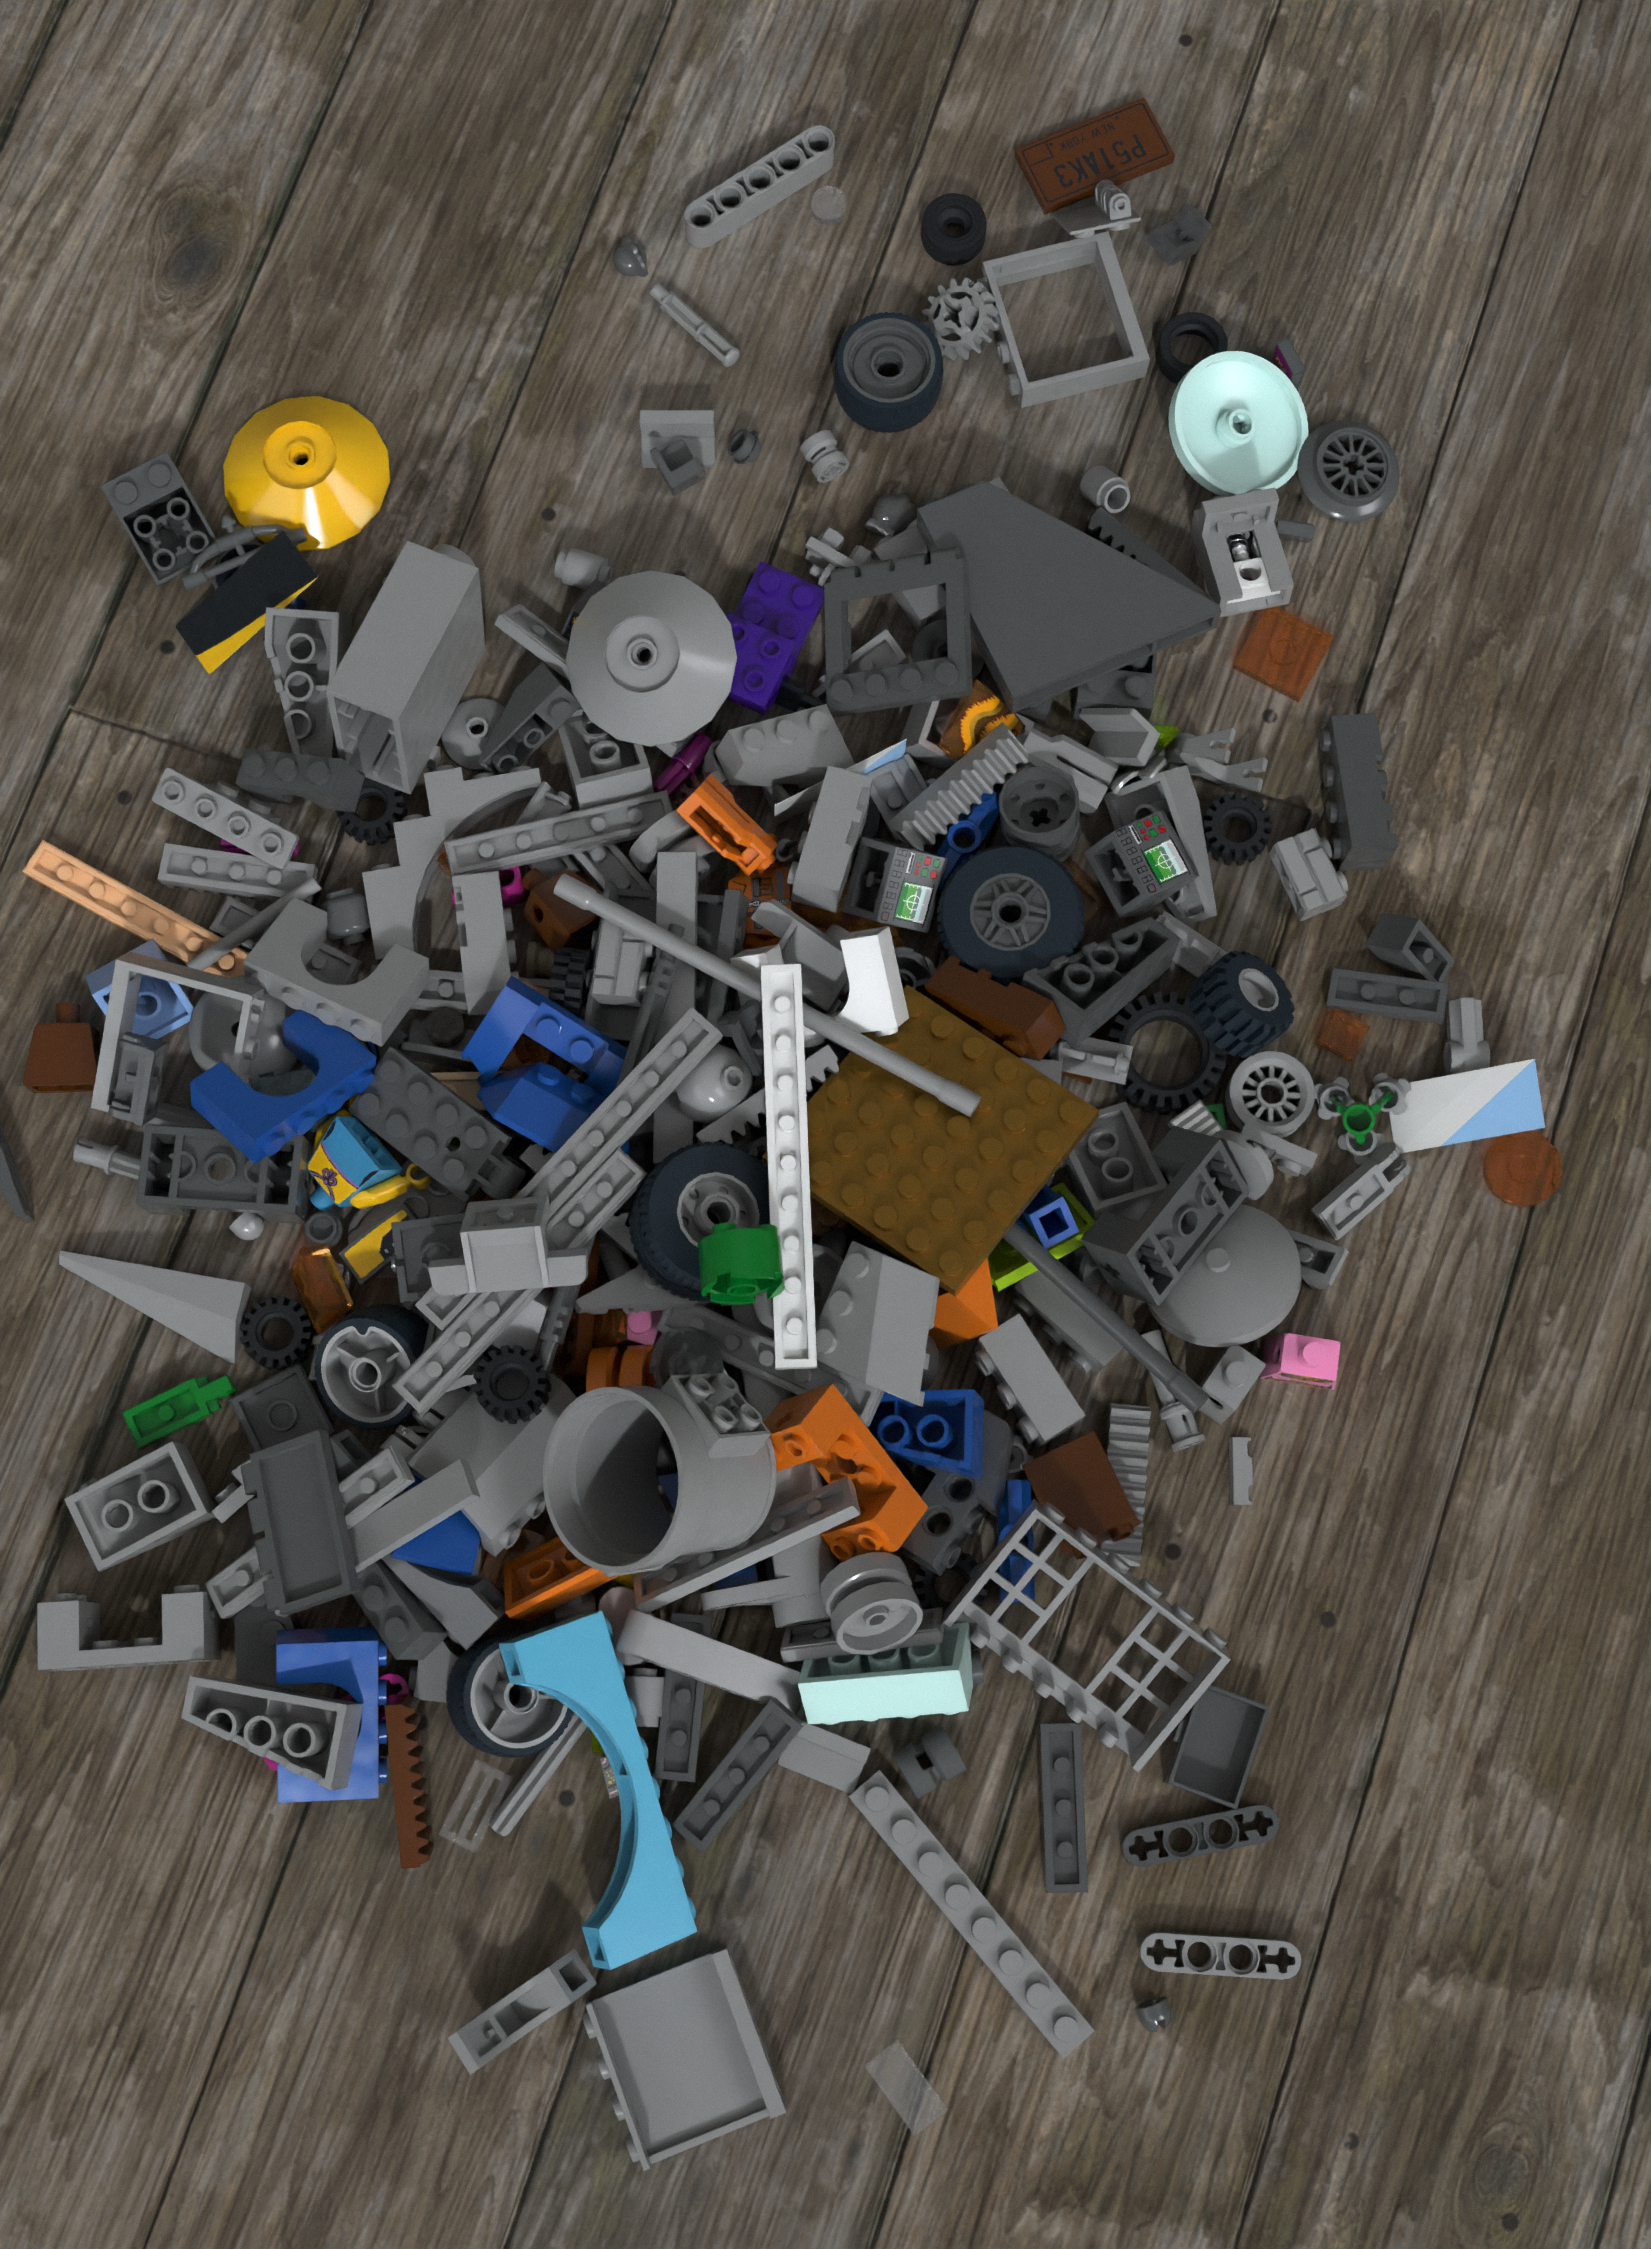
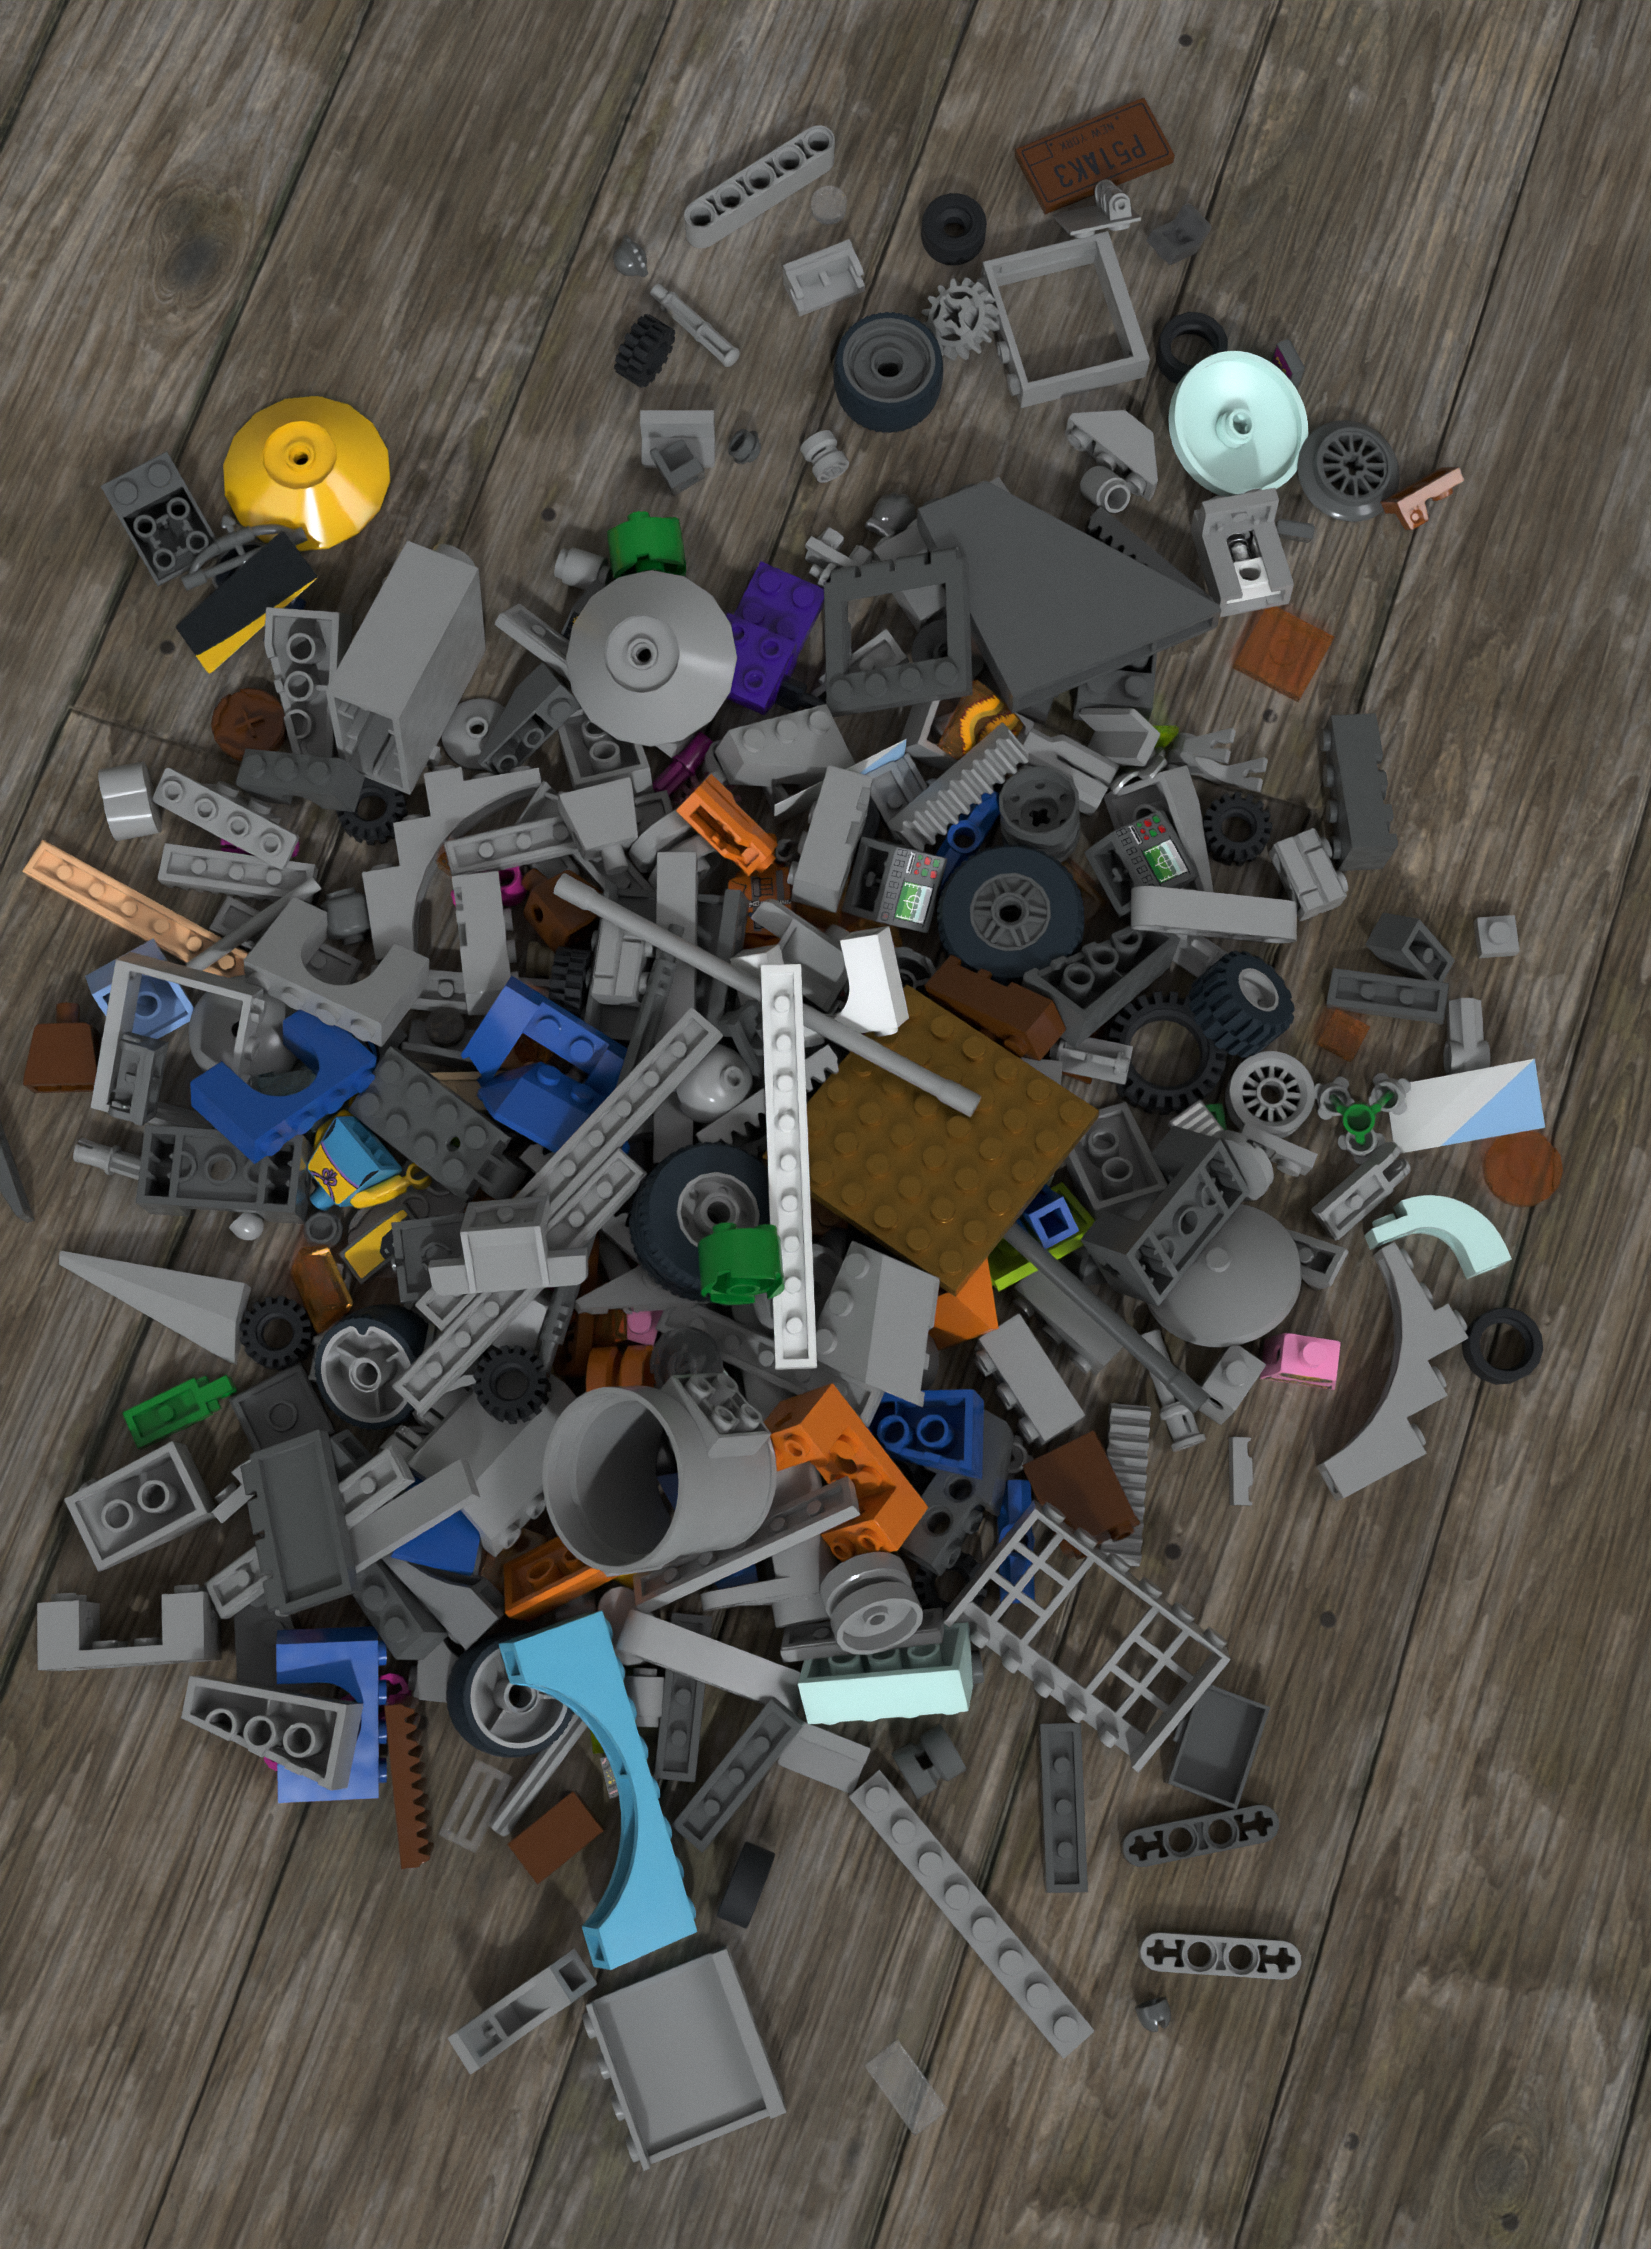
(129, 802): none -> light grey piece
(248, 722): none -> reddish brown tile
(556, 1836): none -> reddish brown panel
(602, 822): none -> light grey torso
(644, 350): none -> black tyre
(646, 545): none -> green brick
(746, 1885): none -> black tyre
(823, 278): none -> light grey hinge
(1119, 444): none -> light grey slope
(1213, 914): none -> light grey beam
(1410, 501): none -> hinge
(1412, 1384): none -> light grey arch
(1454, 1222): none -> light aqua arch
(1496, 936): none -> light grey plate
(1529, 1332): none -> black tyre

